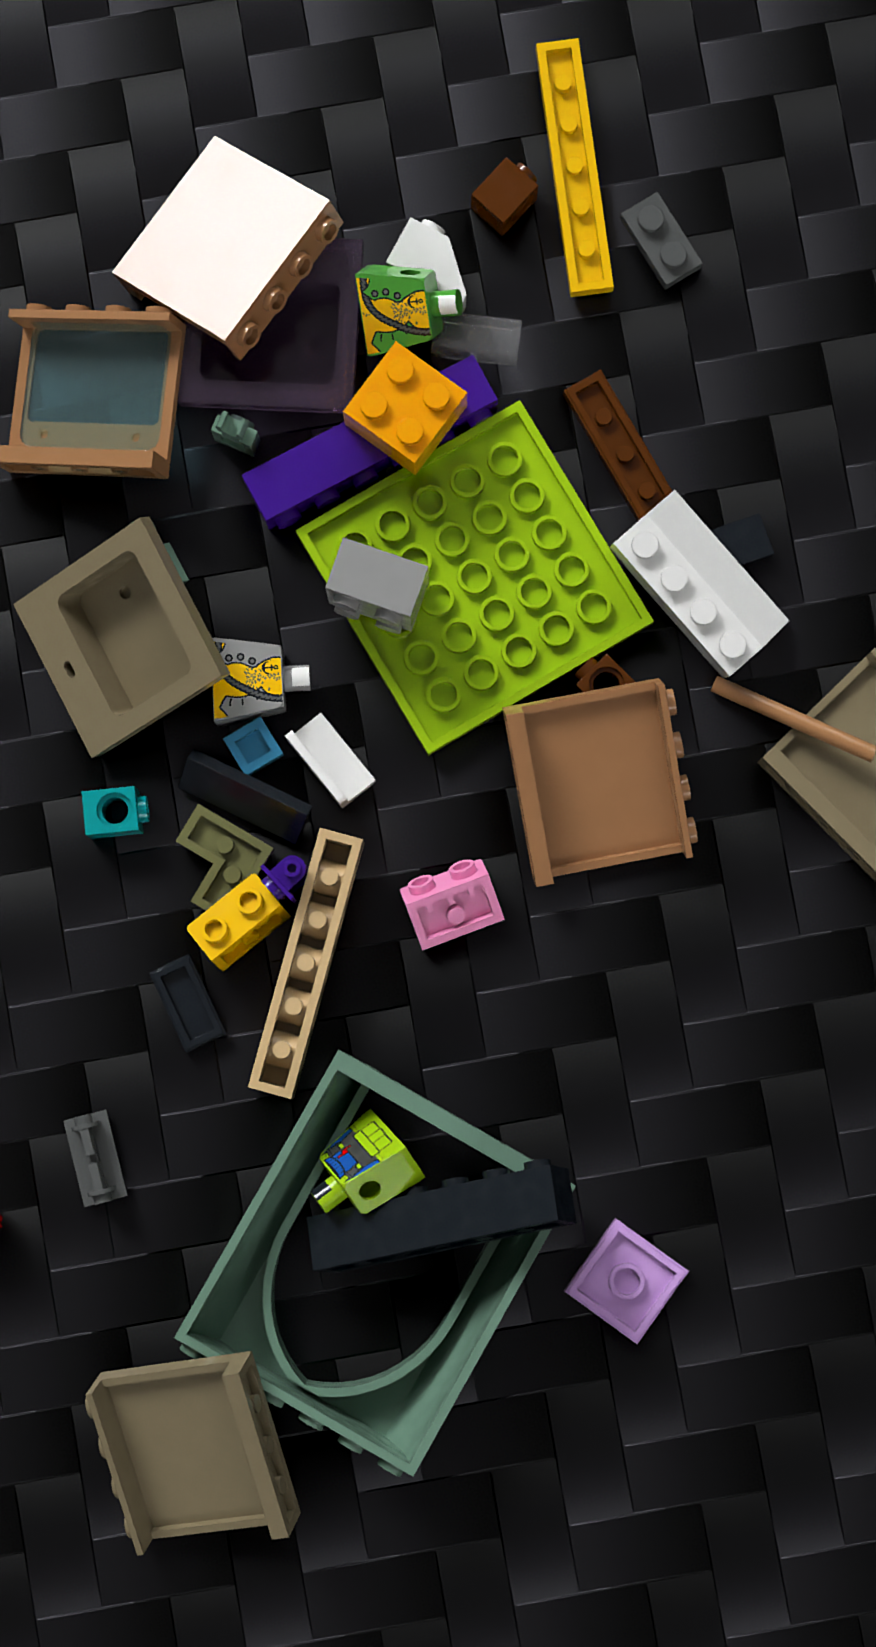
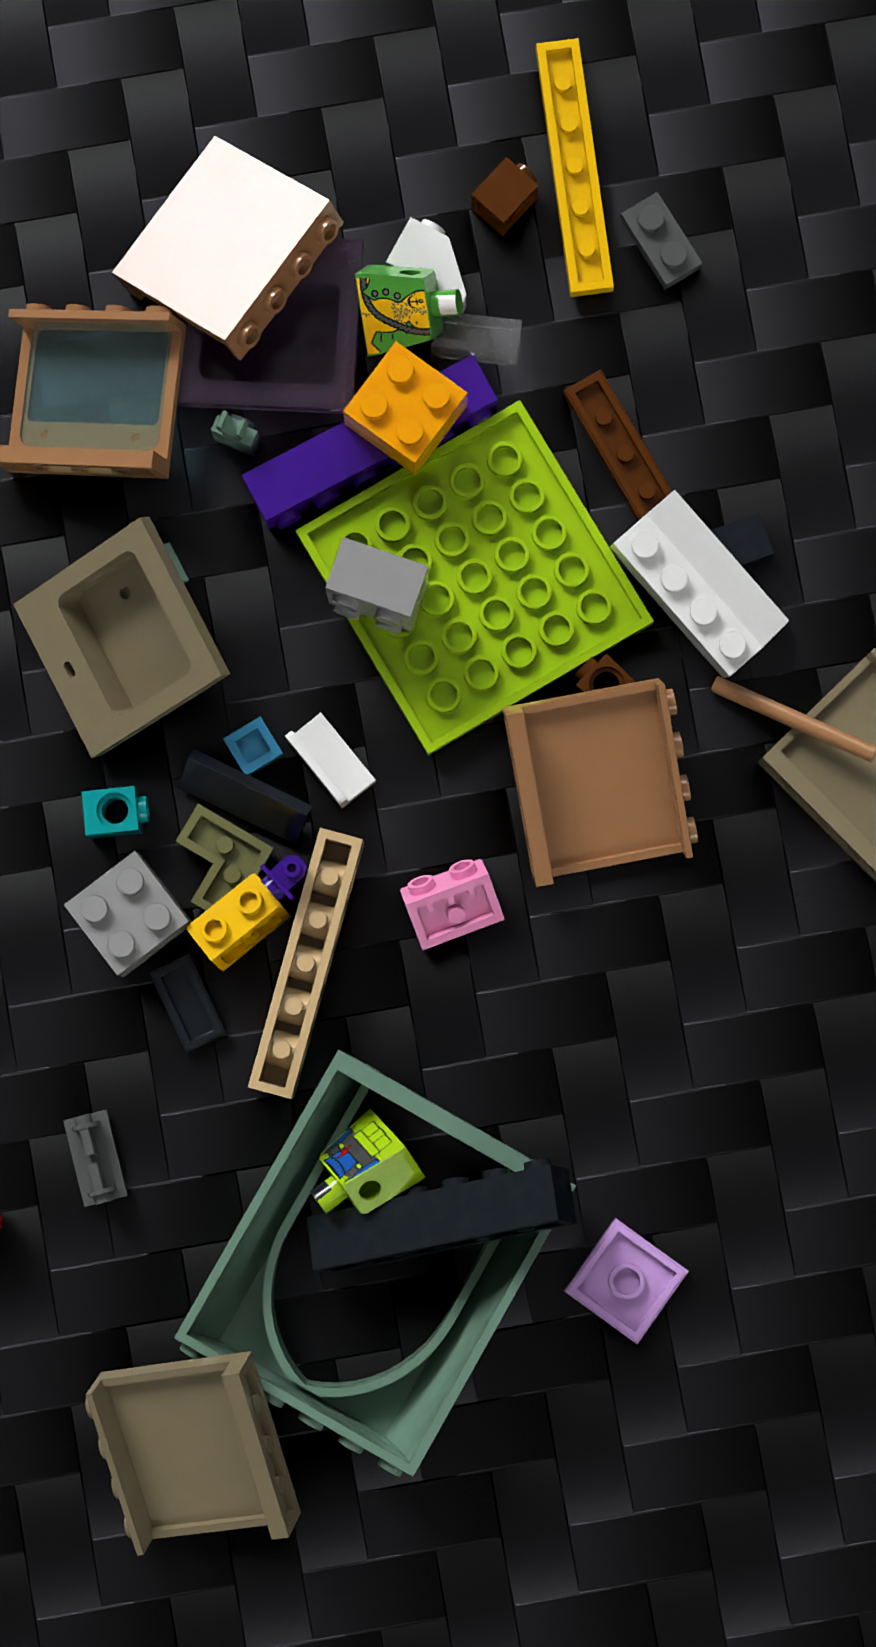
(128, 914): none -> light grey brick
(255, 681): torso -> none

